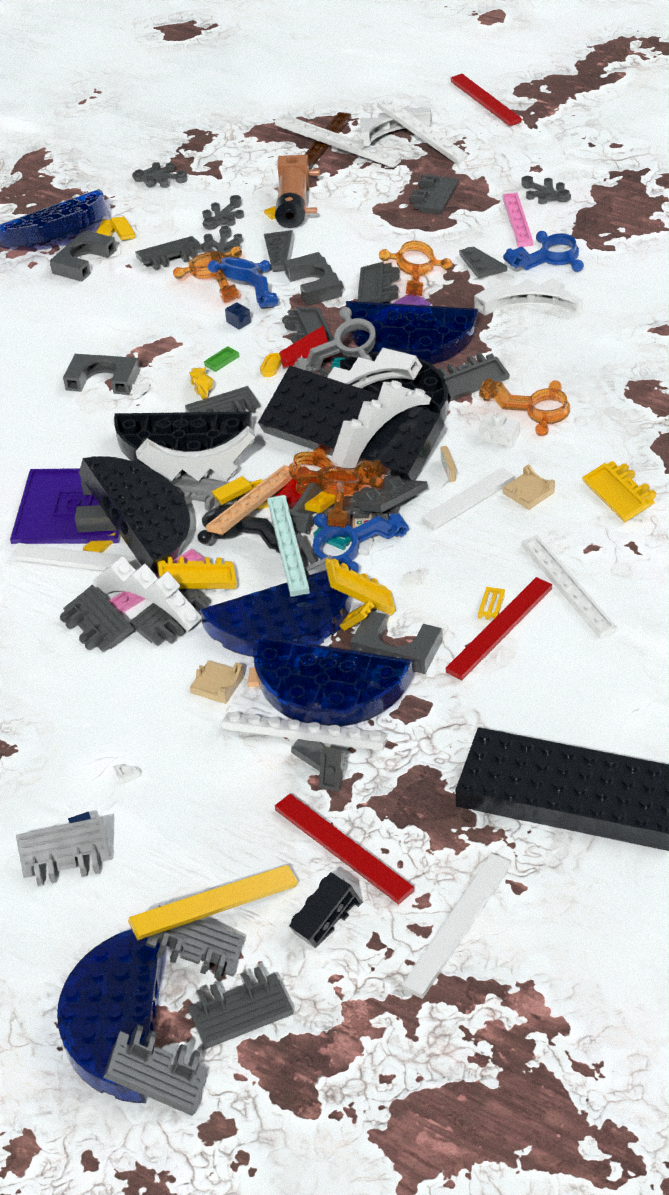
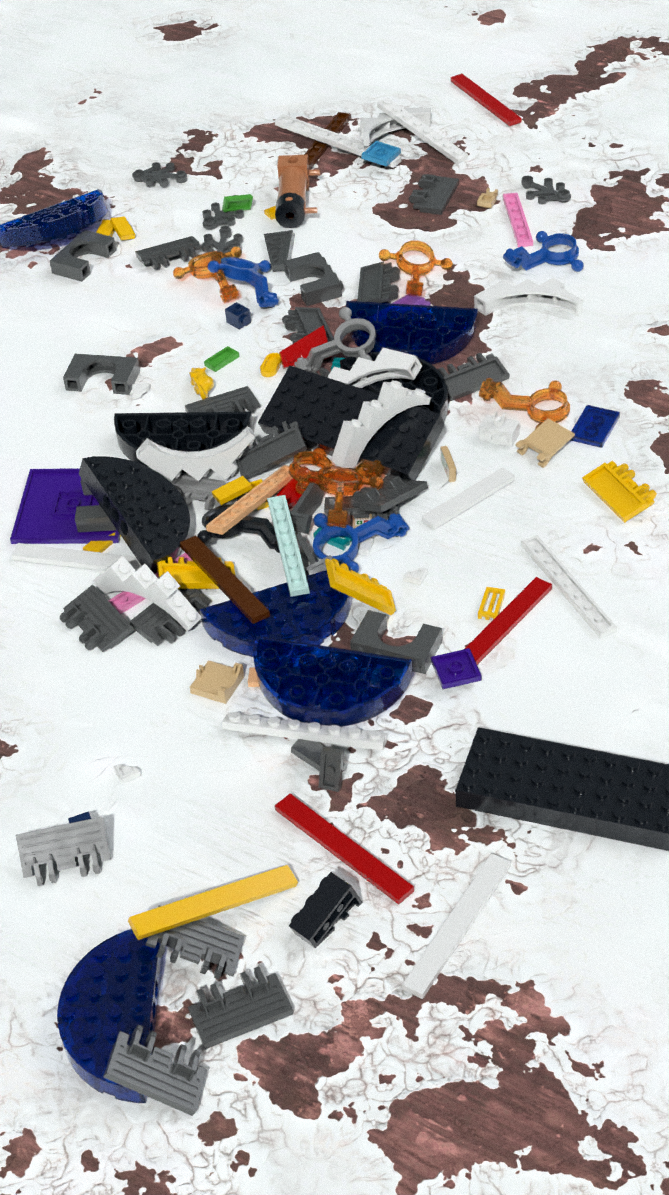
(225, 579): none -> reddish brown tile
(237, 202): none -> bright green tile
(271, 450): none -> dark grey hinge
(320, 502): yellow tile -> none
(357, 615): yellow tile -> none
(381, 153): none -> dark azure tile
(456, 668): none -> dark purple tile
(481, 263): dark grey wing -> none
(487, 199): none -> tan plate
(529, 488): tan piece -> none
(546, 441): none -> tan flag
(595, 426): none -> clear blue tile

